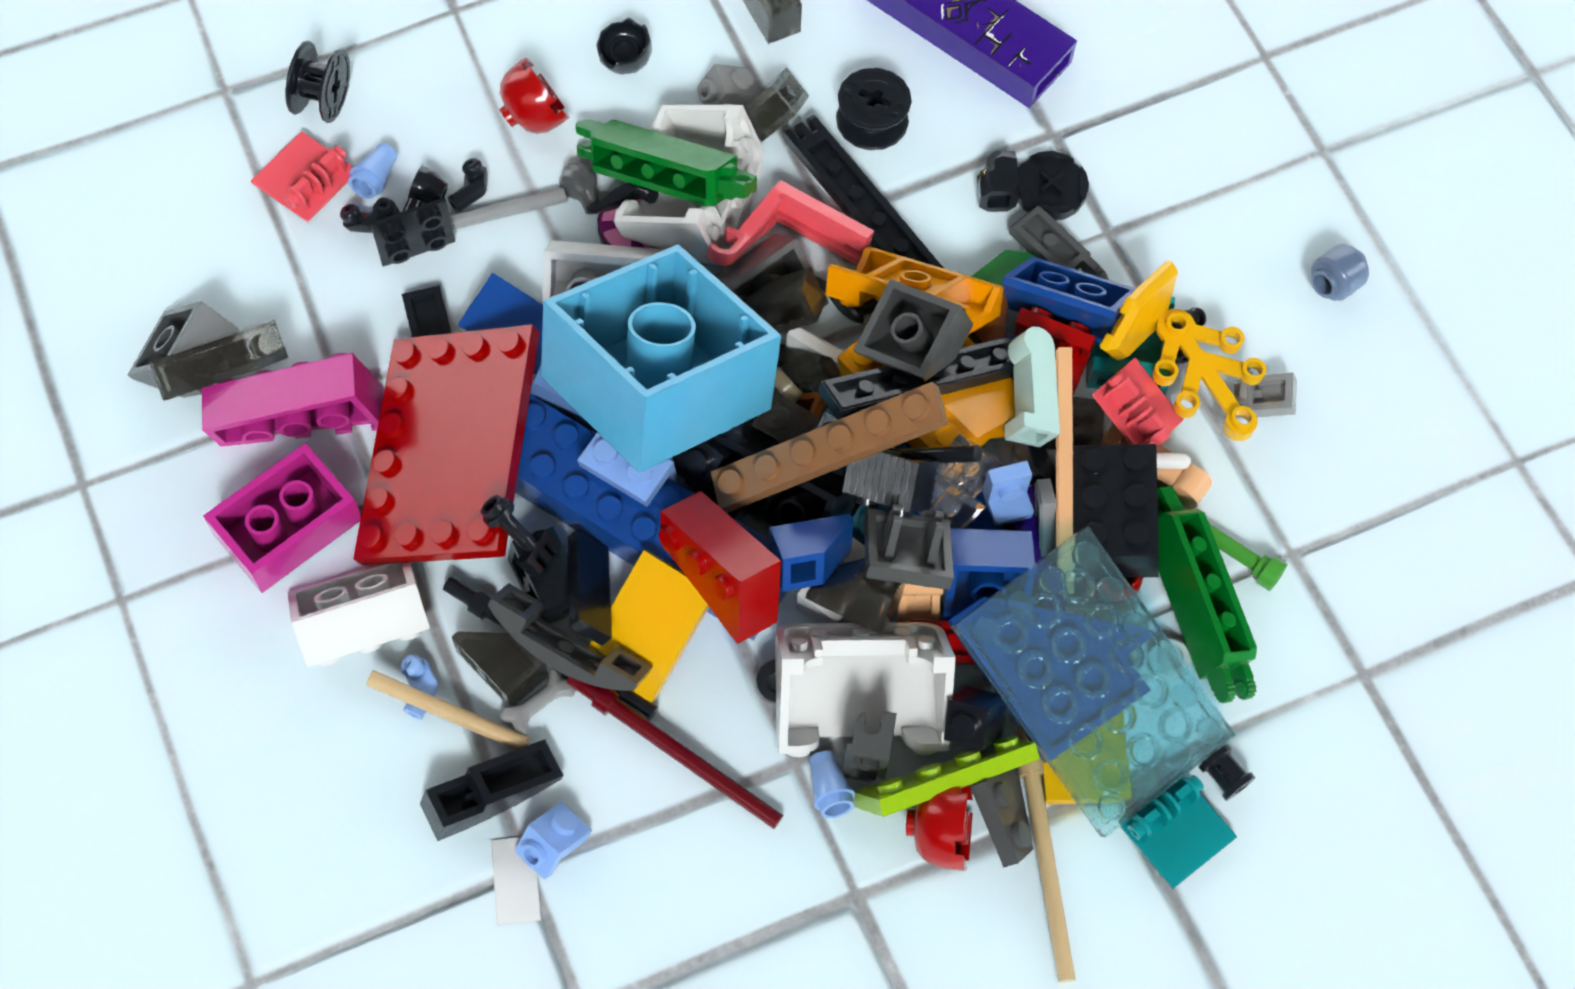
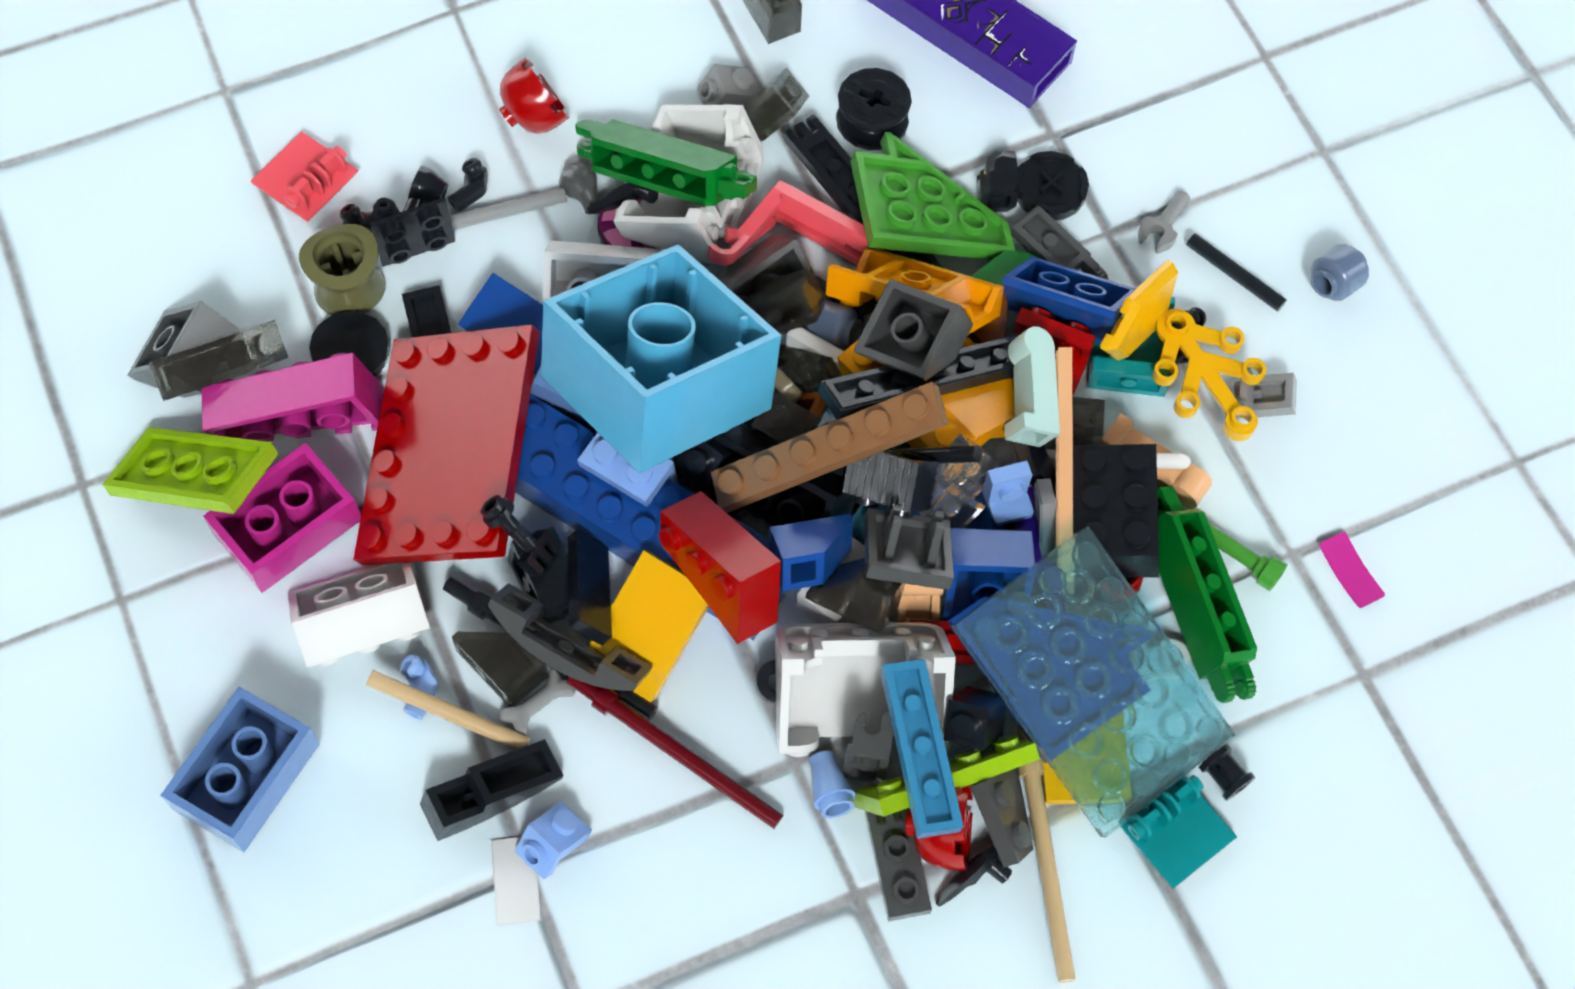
(191, 469): none -> lime plate
(241, 769): none -> medium blue brick
(317, 81): black piece -> none
(343, 268): none -> olive hat
(354, 334): none -> black tile
(372, 172): light blue cone -> none
(624, 46): black hair -> none
(837, 325): none -> sand blue head
(898, 867): none -> dark grey hinge
(921, 209): none -> bright green wing
(921, 749): none -> dark azure plate
(983, 862): none -> black bar
(1137, 406): coral hinge -> none
(1164, 223): none -> light grey bar
(1236, 272): none -> black bar
(1351, 570): none -> dark pink sticker

